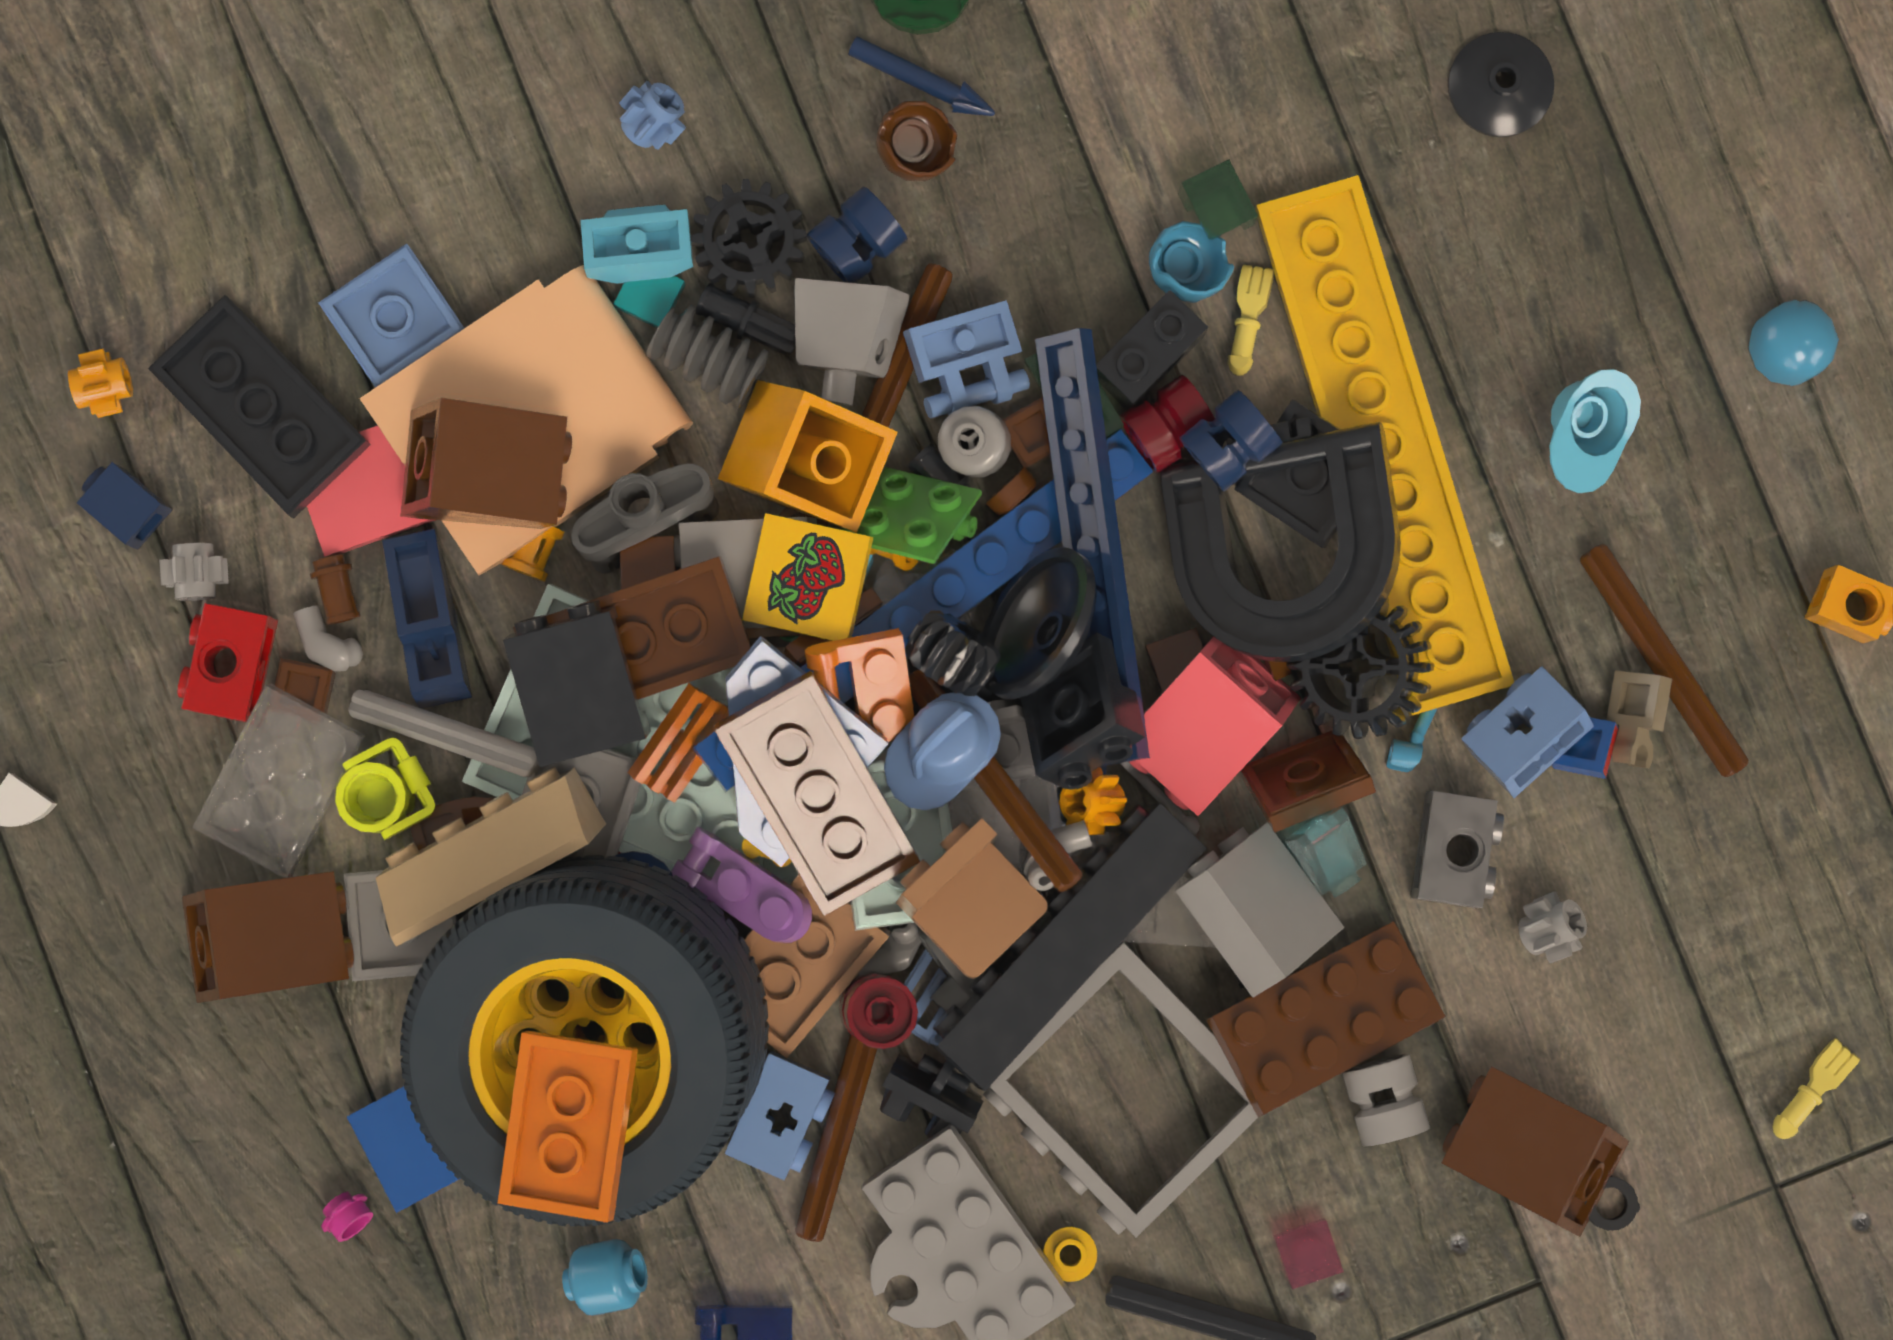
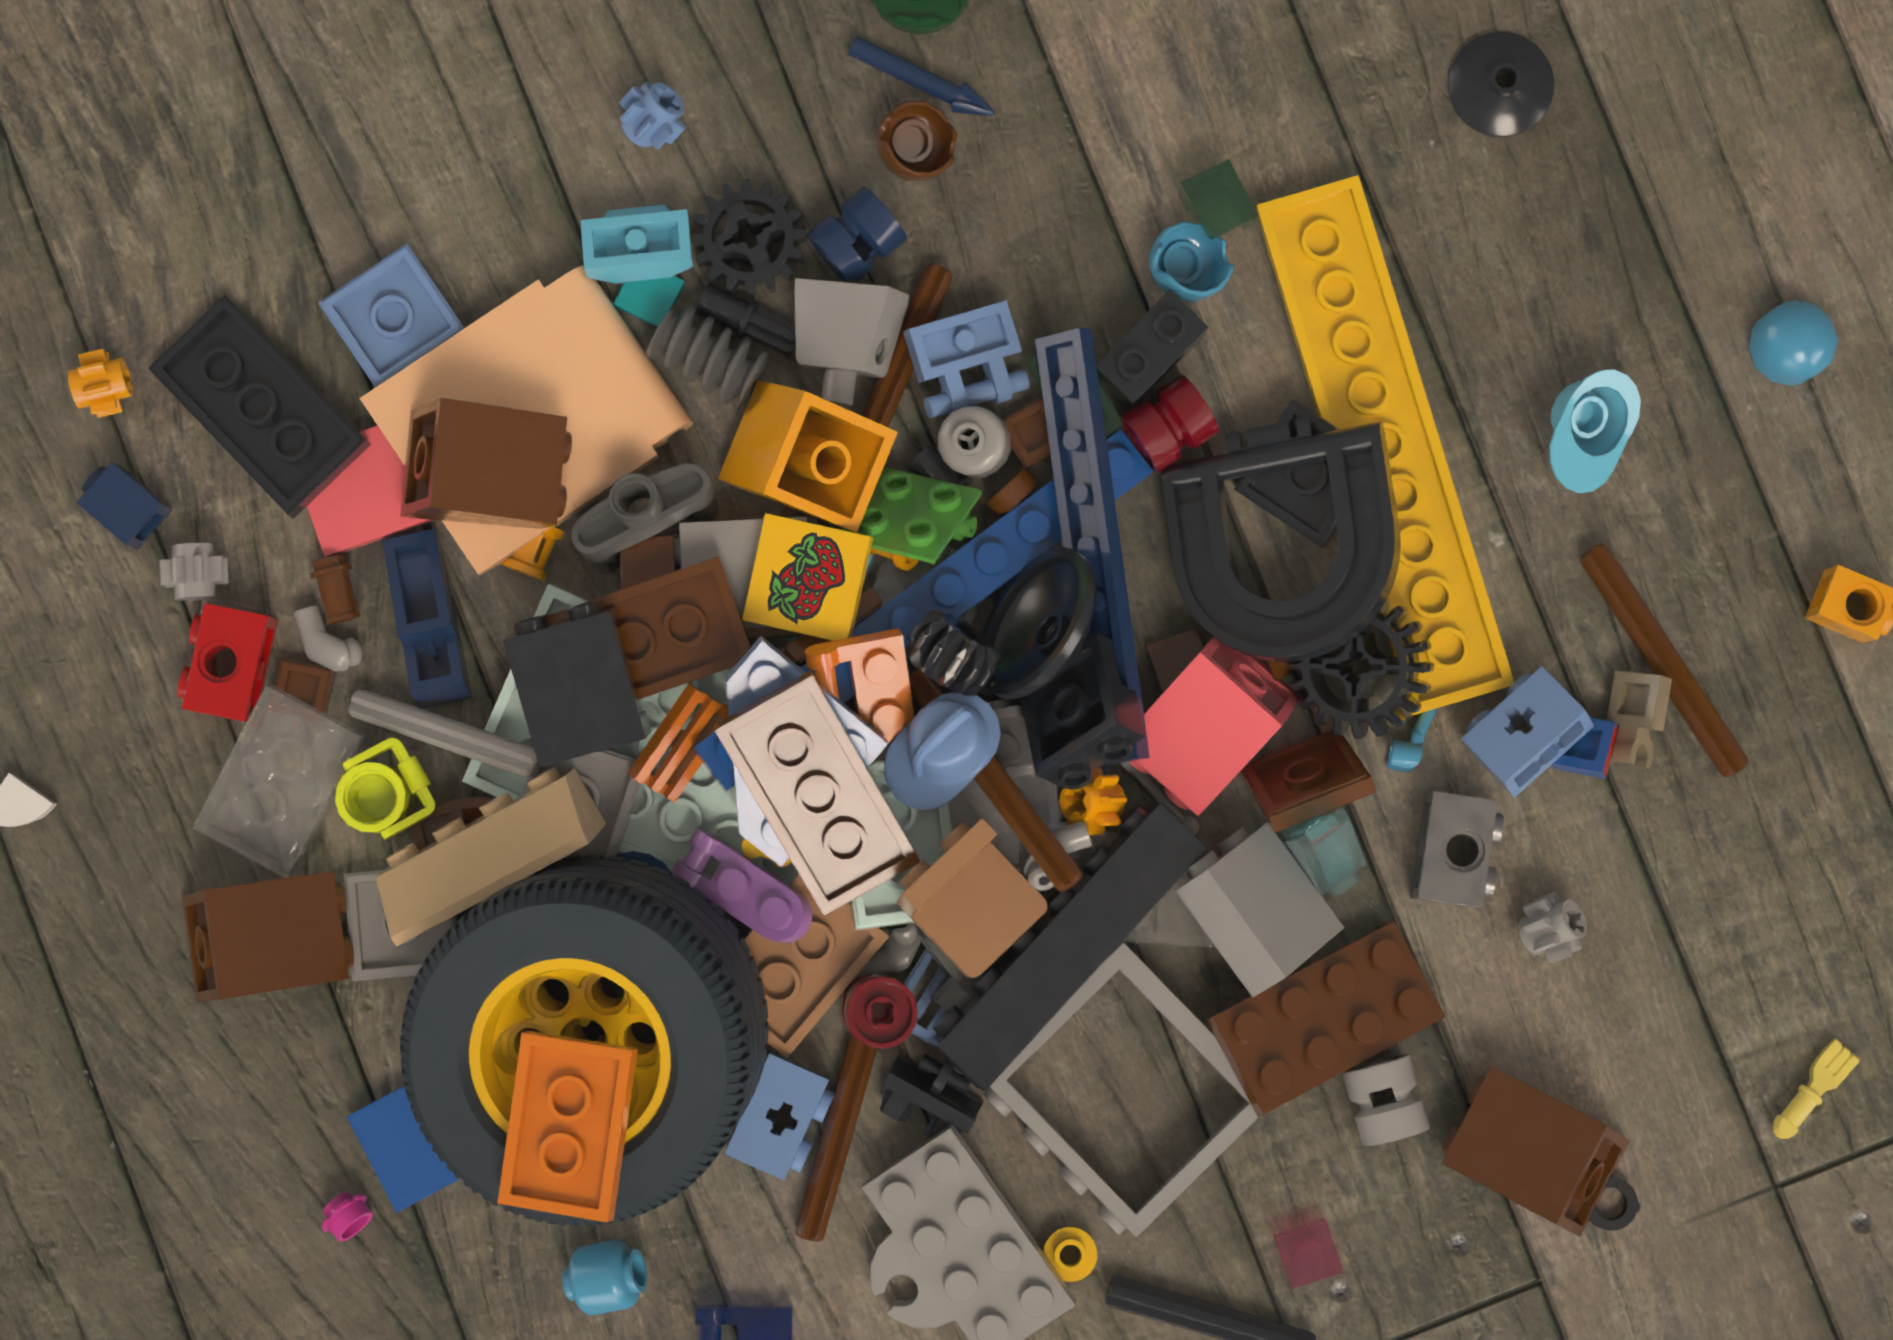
(1248, 430): dark blue wheel -> none
(1252, 299): light yellow piece -> none

